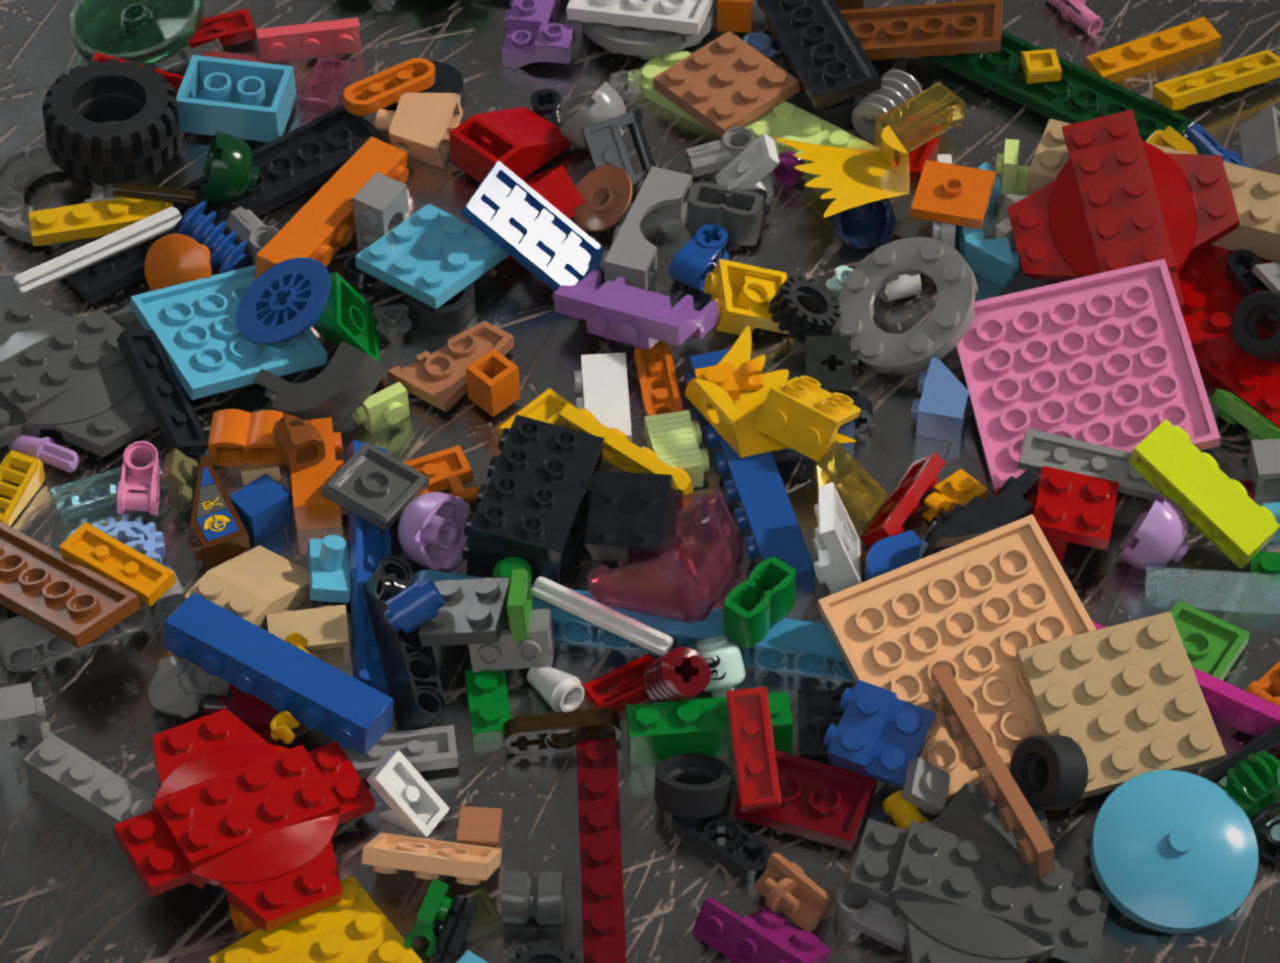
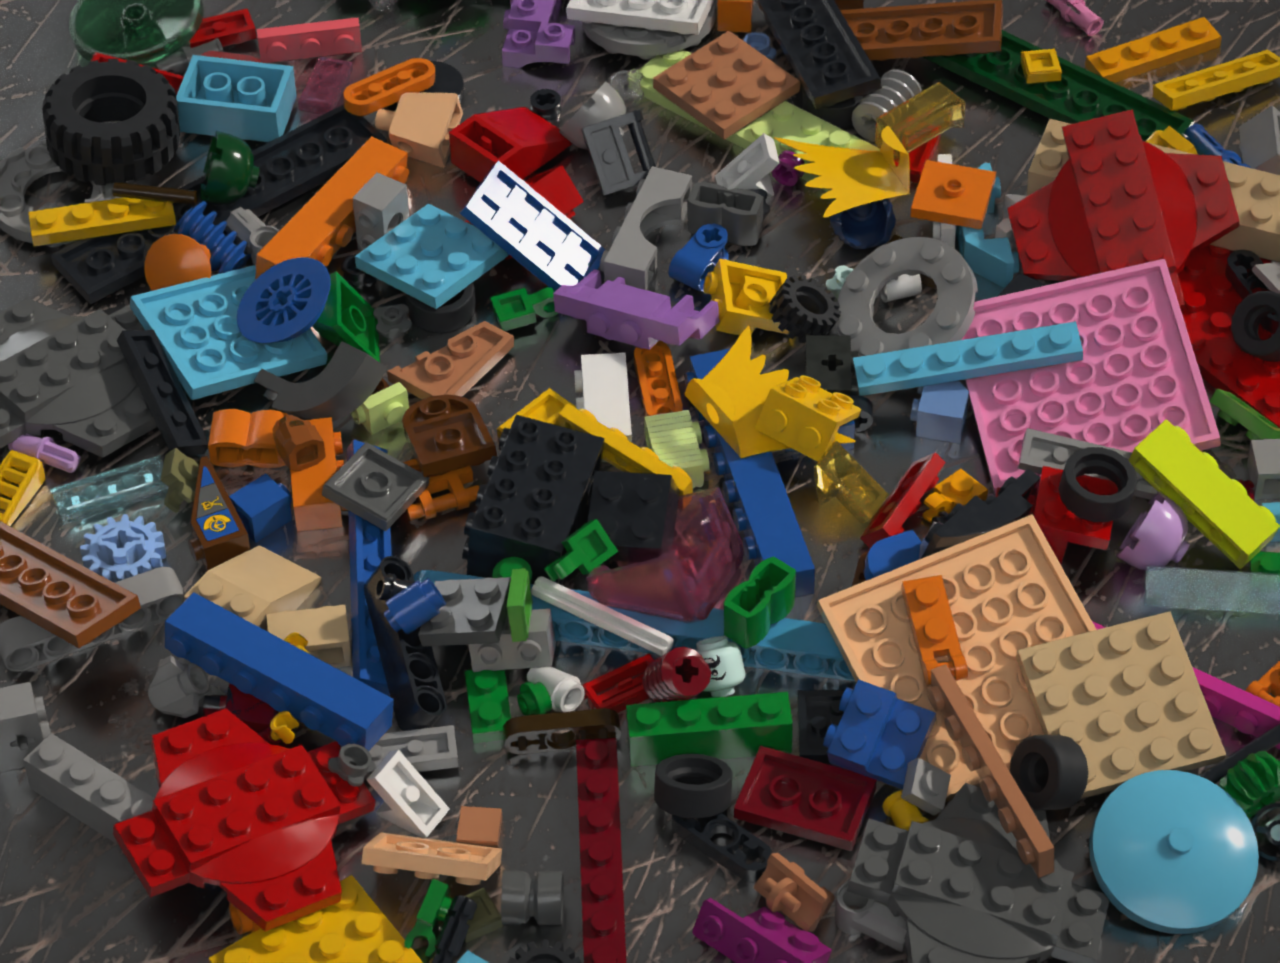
(97, 251): white axle -> none
(118, 563): light orange plate -> none
(139, 485): bright pink piece -> none
(252, 472): tan tile -> none
(329, 569): medium azure tile -> none
(352, 764): none -> dark grey plate
(434, 530): lavender cylinder -> none
(447, 434): none -> reddish brown plate
(493, 382): orange brick -> none
(520, 309): none -> green plate
(534, 699): none -> green plate
(585, 551): none -> green plate
(605, 197): nougat dish -> none
(717, 154): light grey piece -> none
(732, 381): light orange plate -> none
(753, 749): red tile -> none
(836, 543): white plate -> none
(933, 626): none -> orange plate
(968, 358): none -> medium azure plate
(1013, 176): yellowish green bracket -> none
(1104, 463): none -> black tyre
(1208, 641): bright green plate -> none

